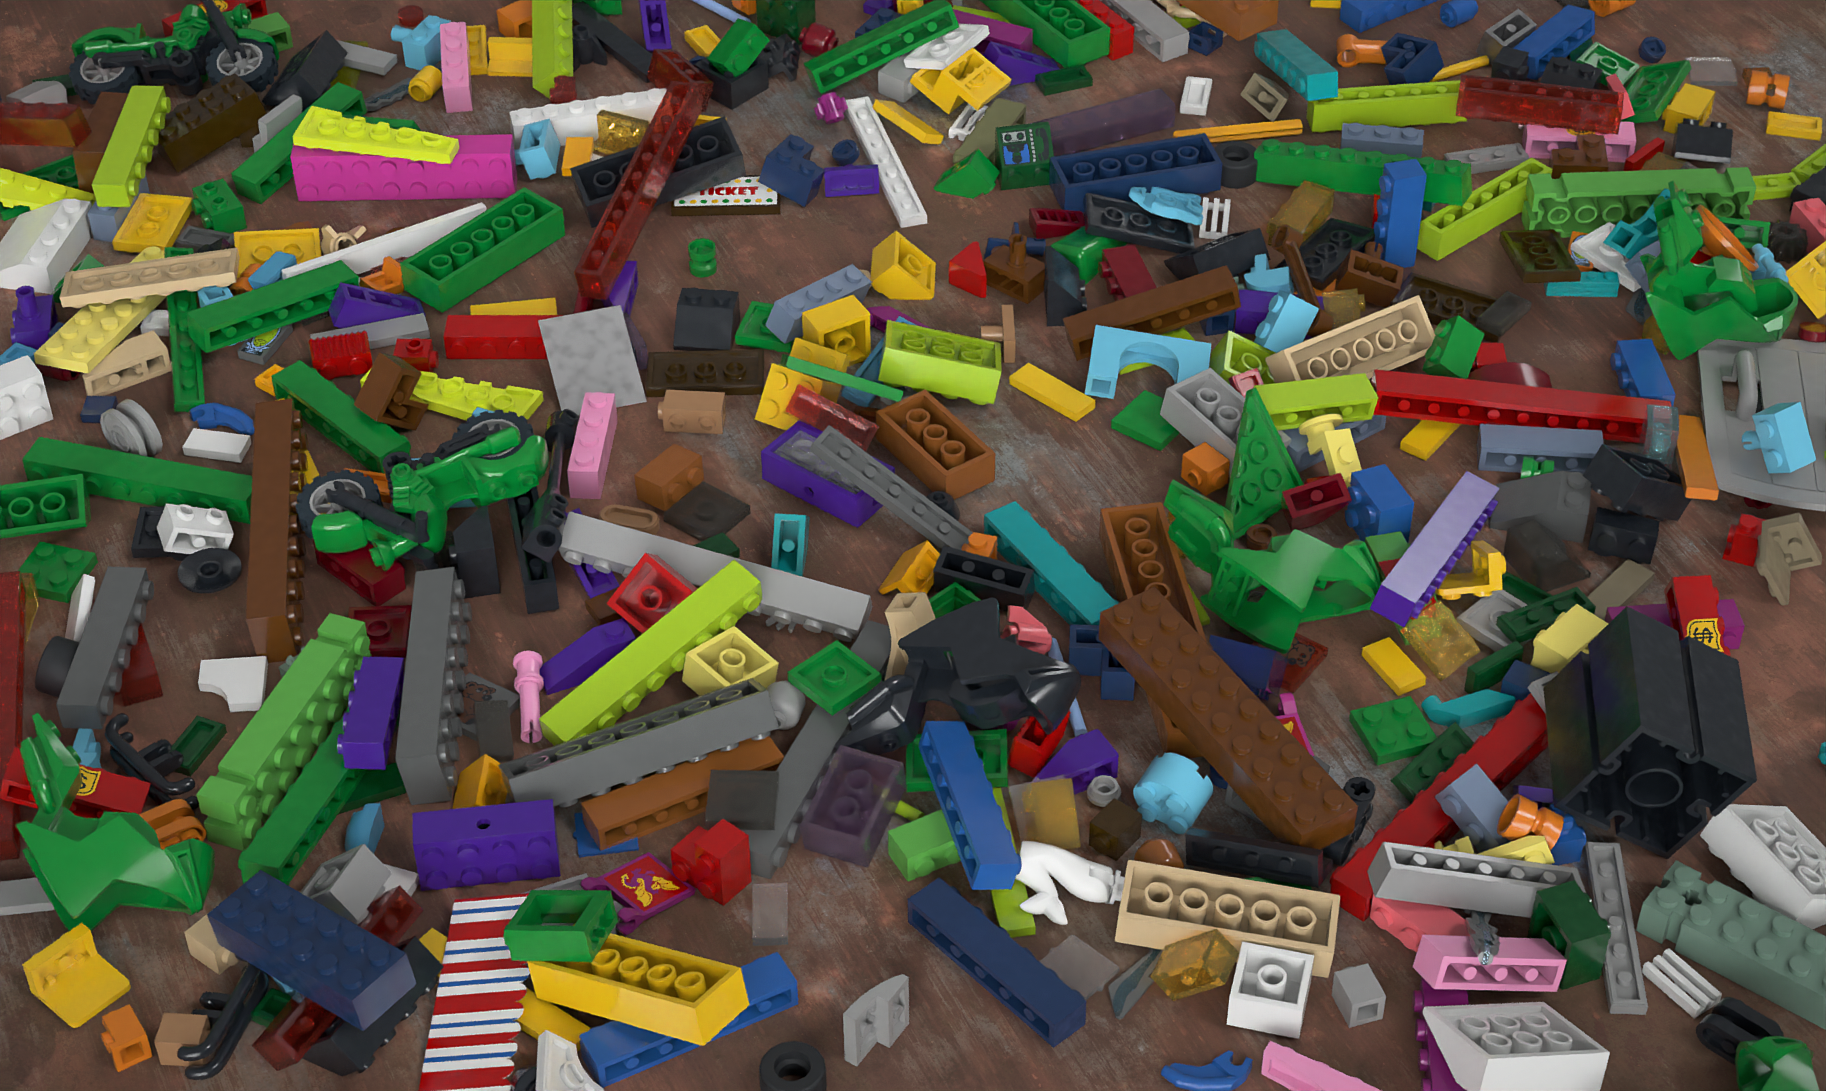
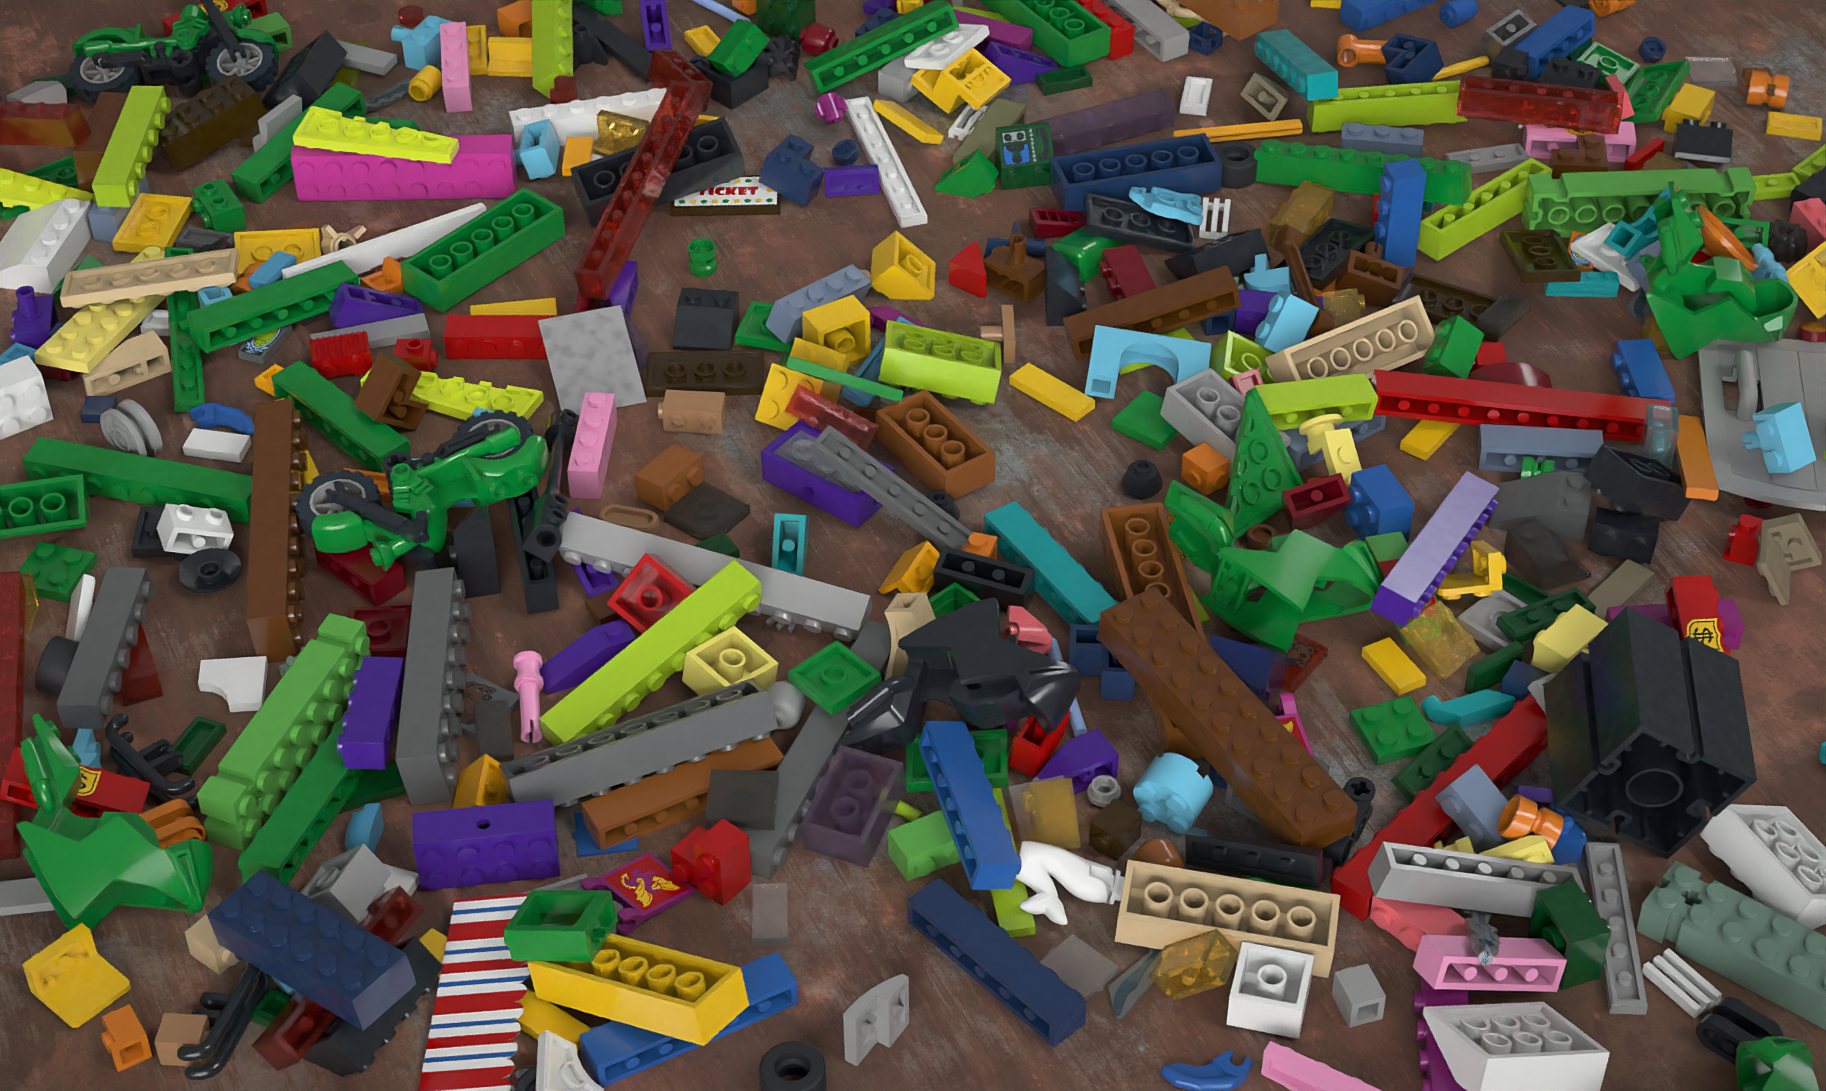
(1142, 479): none -> black cone

